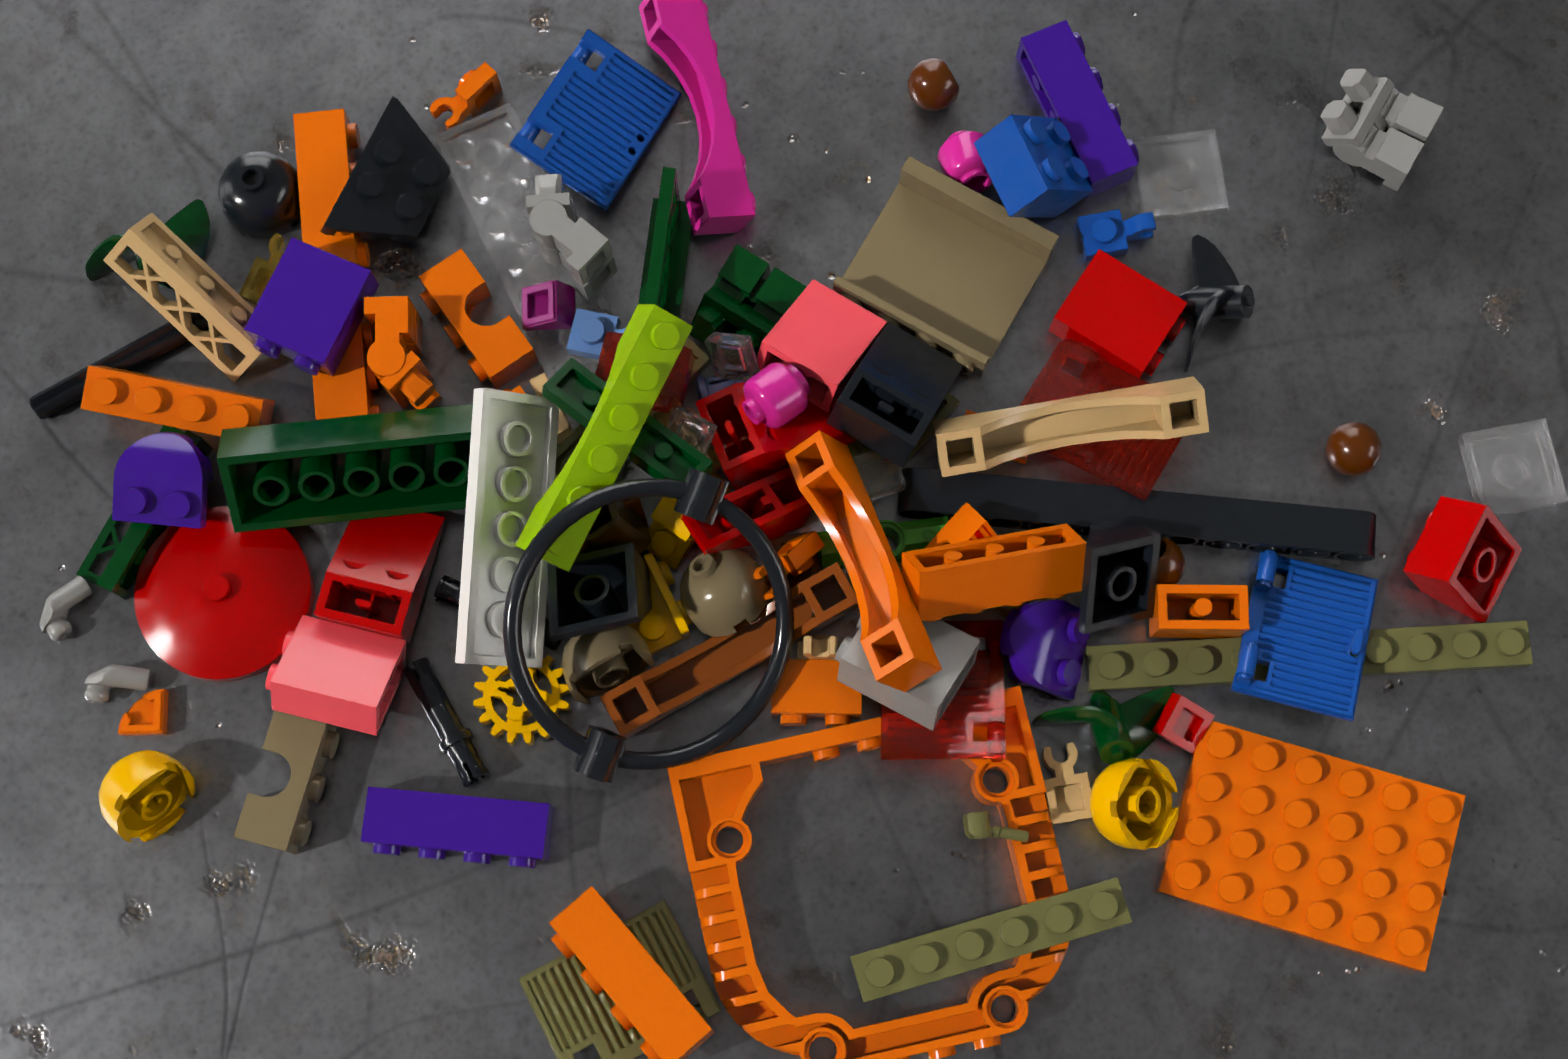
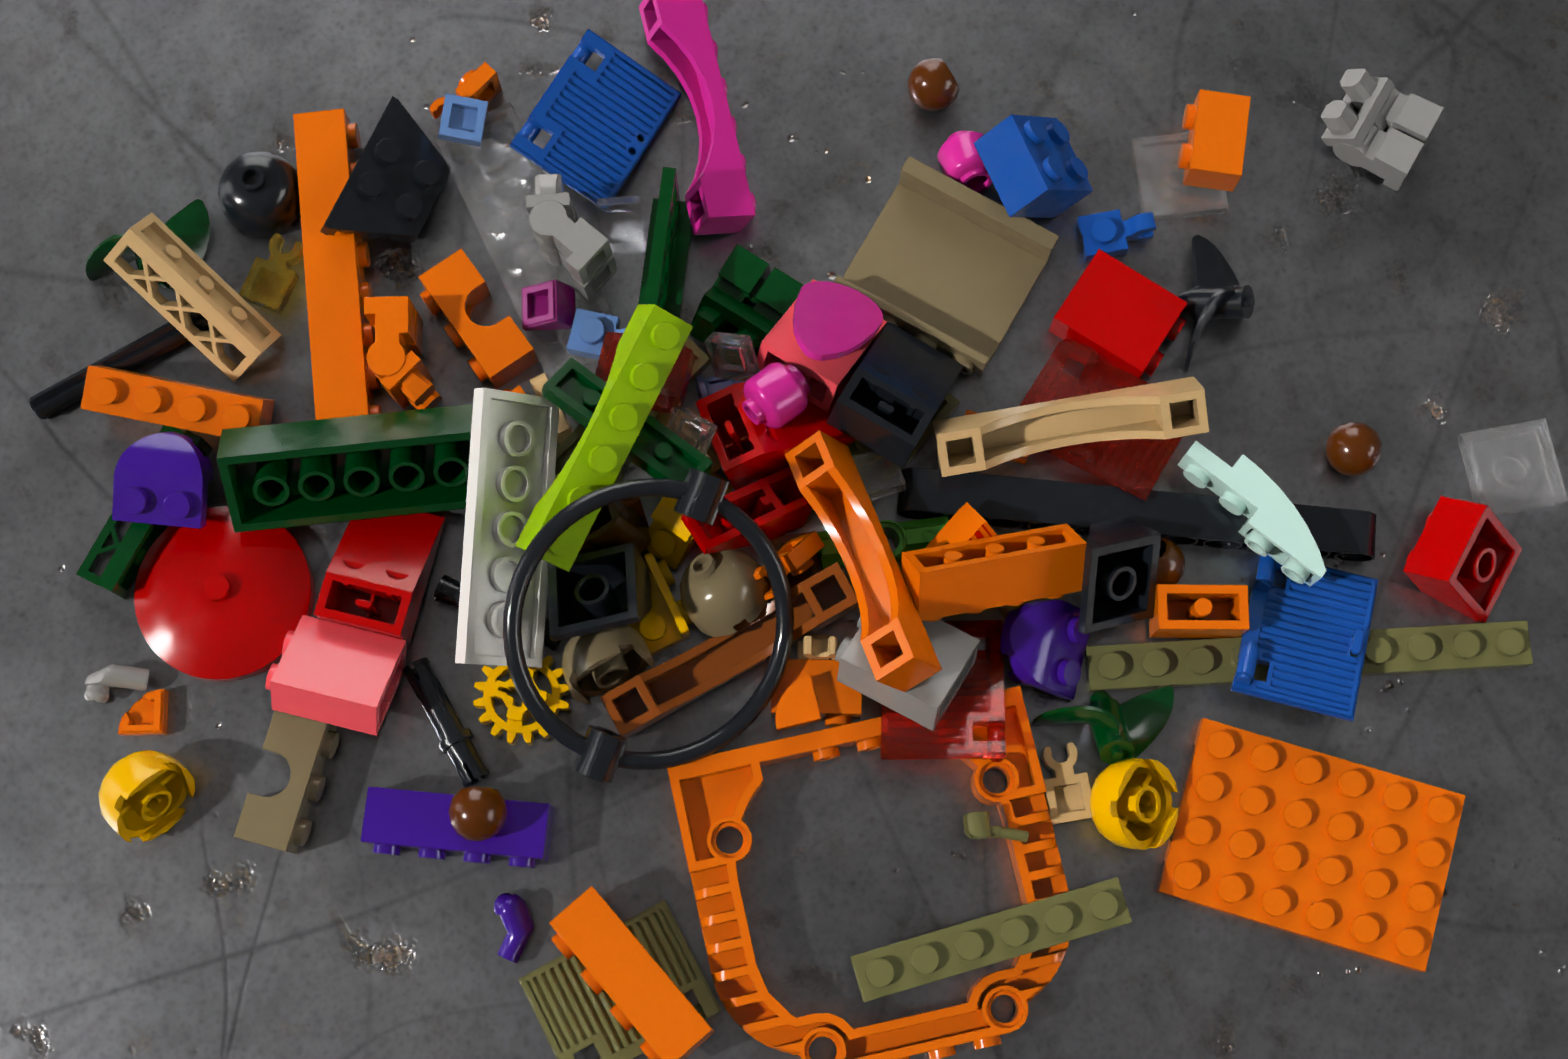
(57, 607): light grey arm -> none
(311, 308): dark purple brick -> none
(463, 120): none -> medium blue plate
(477, 813): none -> reddish brown piece
(518, 924): none -> dark purple arm
(620, 219): none -> clear tile
(797, 705): none -> orange tile
(833, 320): none -> dark pink shield
(1074, 95): dark purple brick -> none
(1183, 723): red tile -> none
(1215, 140): none -> orange brick
(1272, 522): none -> light aqua slope

